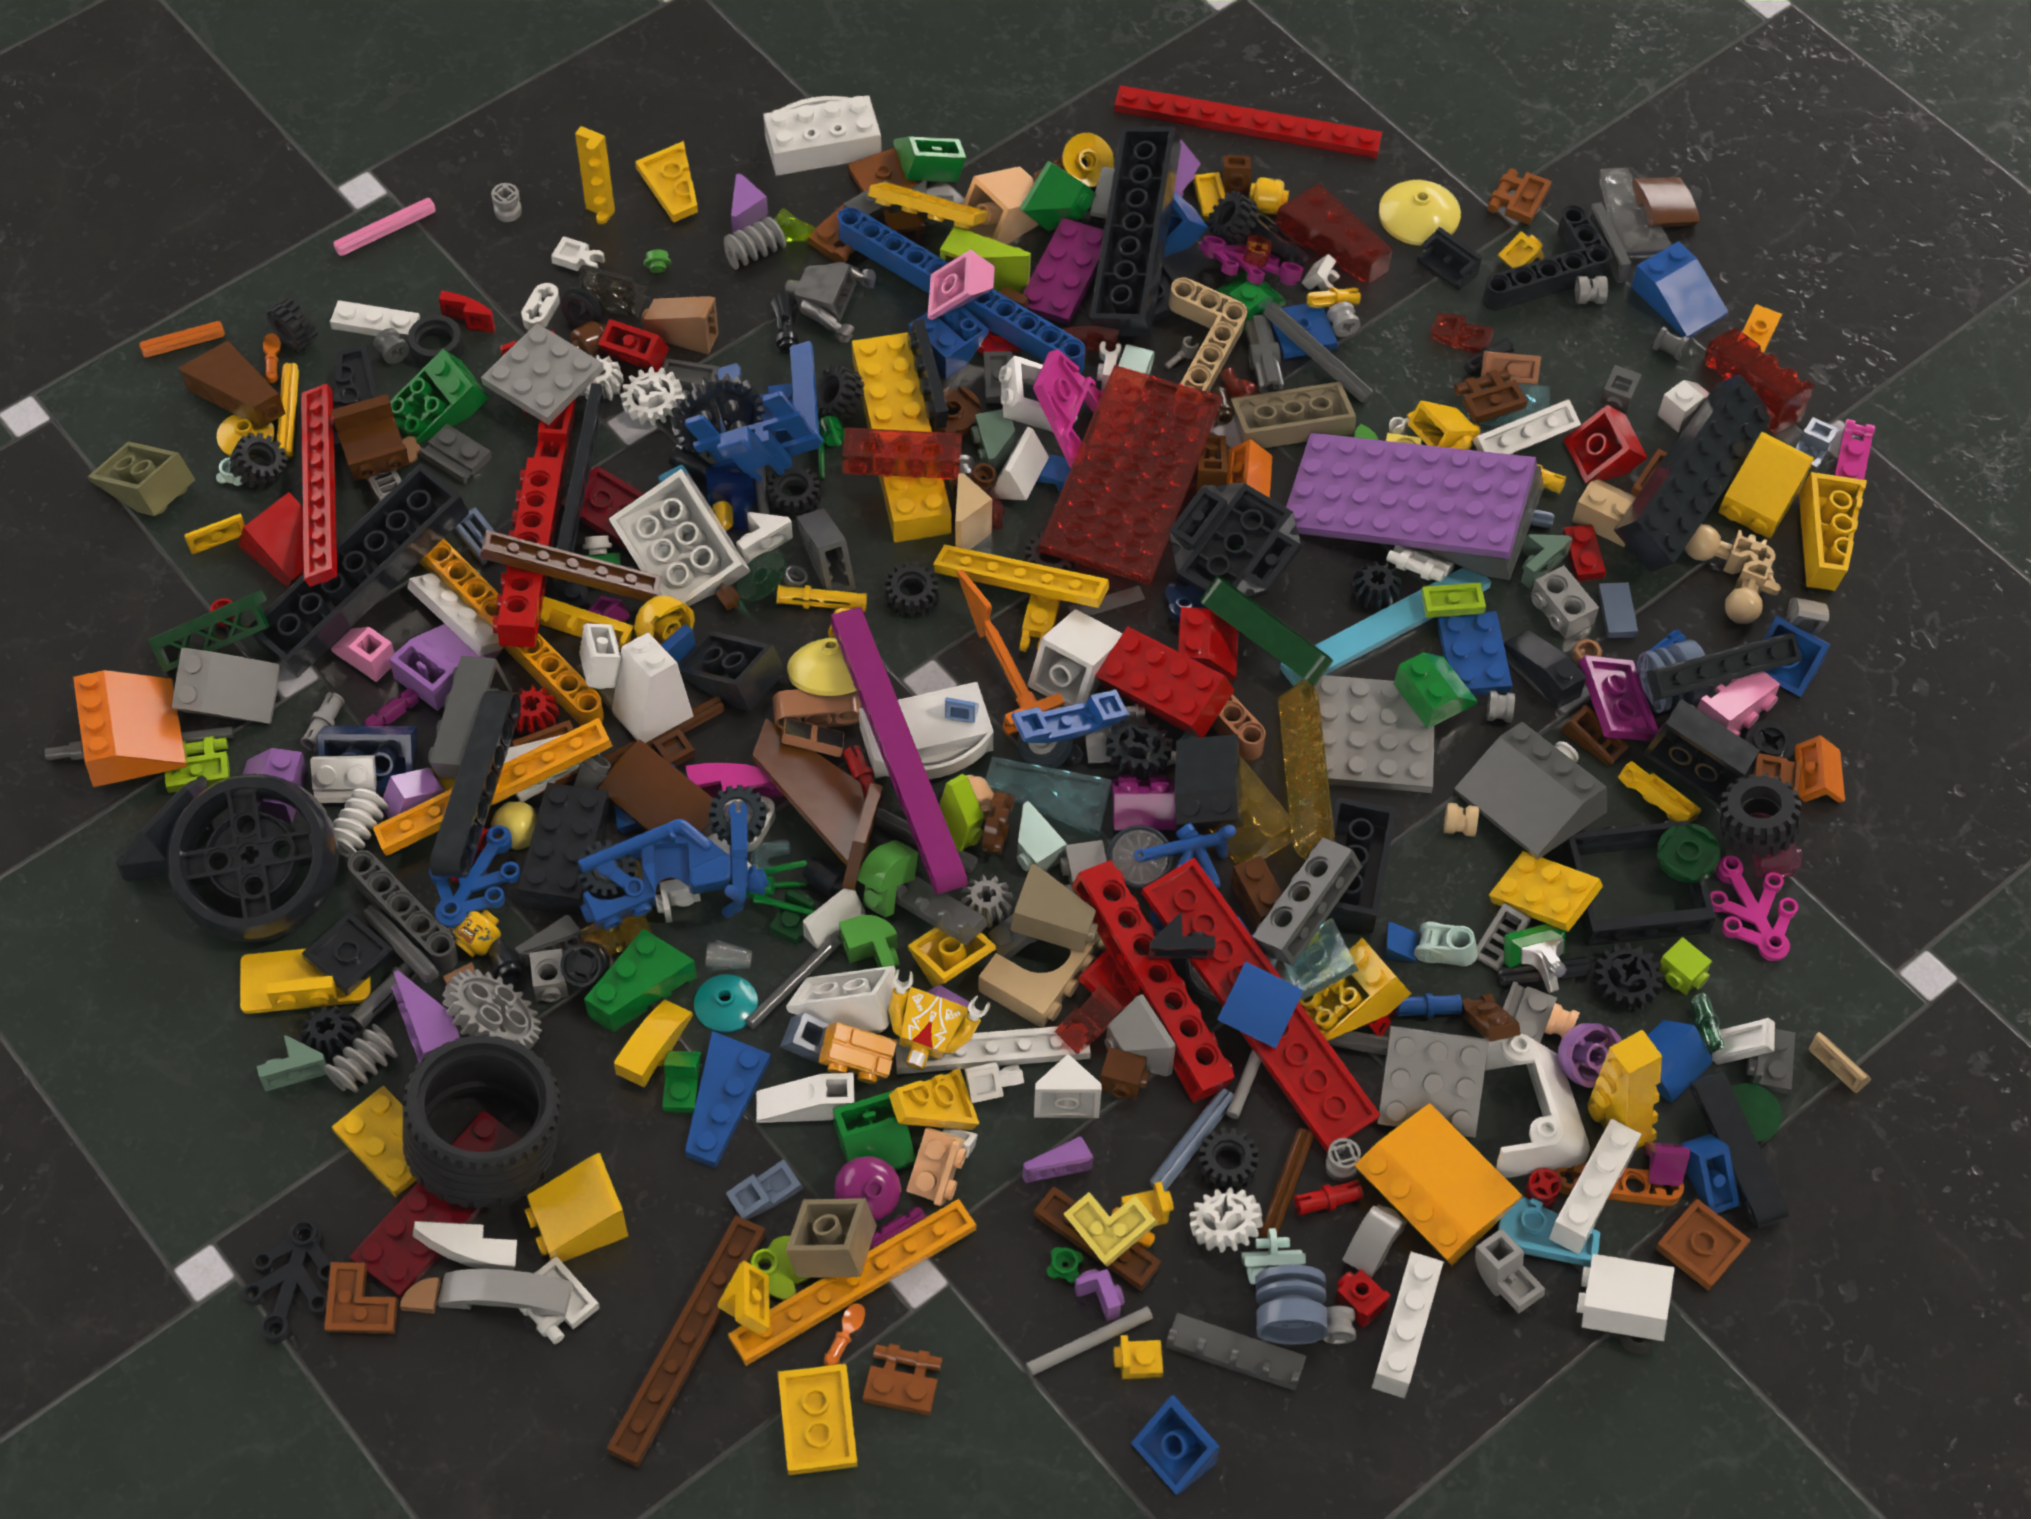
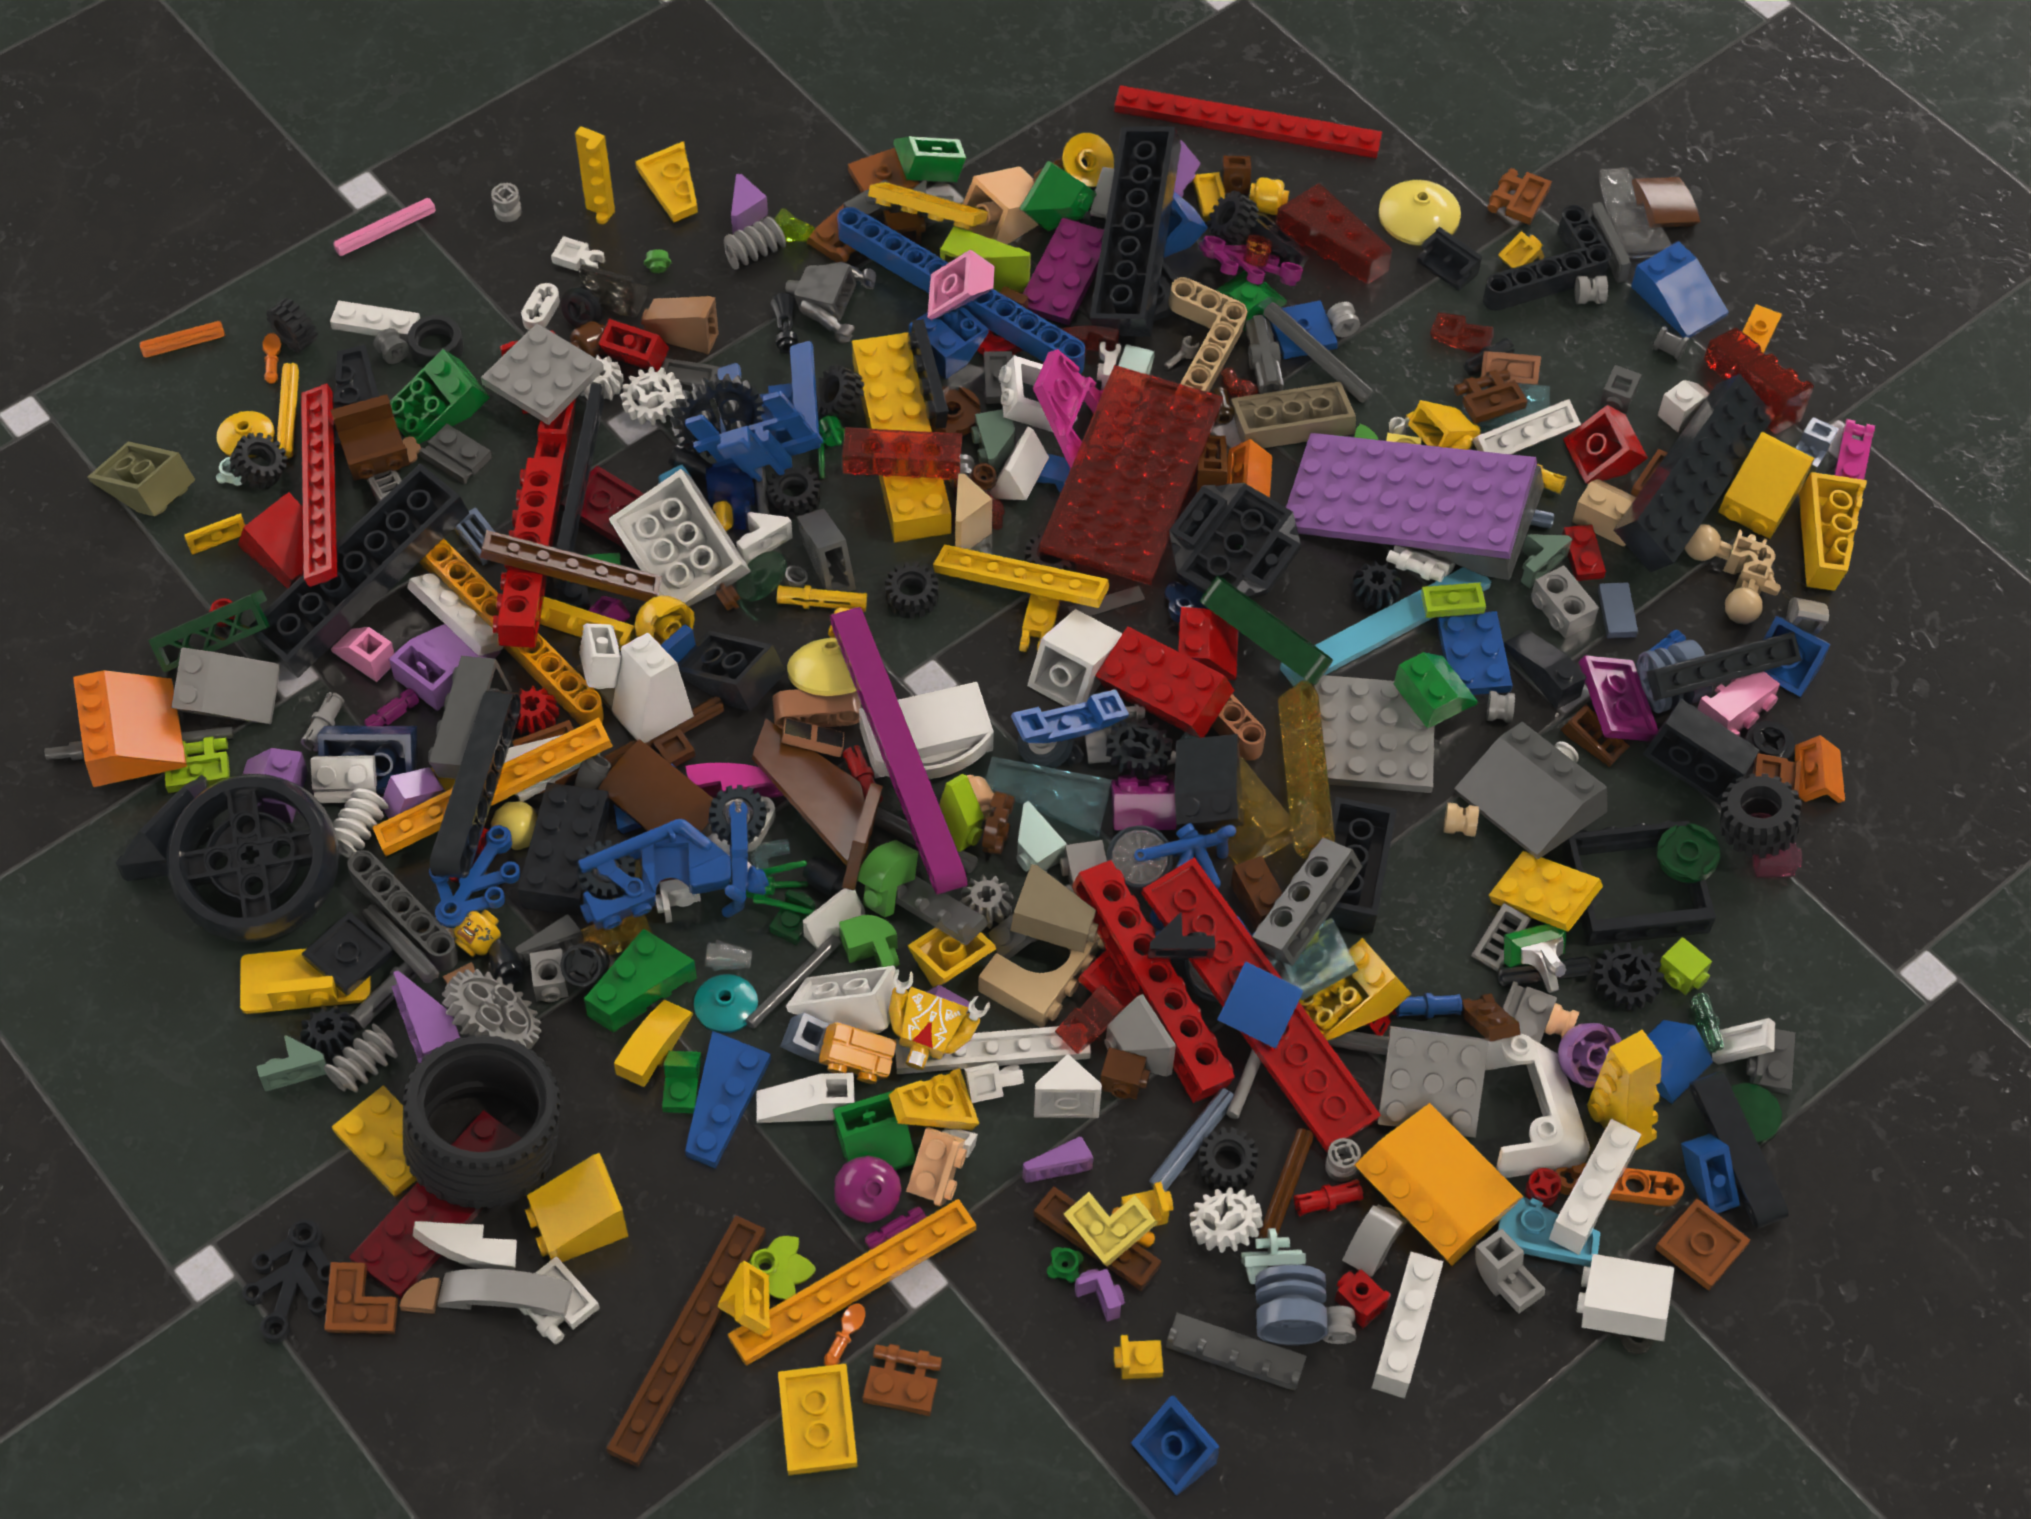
(232, 384): reddish brown slope -> none
(460, 307): red slope -> none
(597, 544): white plate -> none
(764, 1192): sand blue slope -> none
(821, 133): white piece -> none
(831, 1238): dark tan brick -> none
(961, 710): medium blue slope -> none
(981, 611): orange piece -> none
(1089, 1341): light grey bar -> none
(1321, 273): white tile -> none
(1332, 297): yellow axle -> none
(1400, 943): blue slope -> none
(1443, 943): light aqua piece -> none
(1586, 647): medium nougat tile -> none
(1659, 793): yellow hinge -> none
(1667, 1163): magenta slope -> none
(1754, 912): dark pink plant -> none
(1838, 1063): tan slope -> none

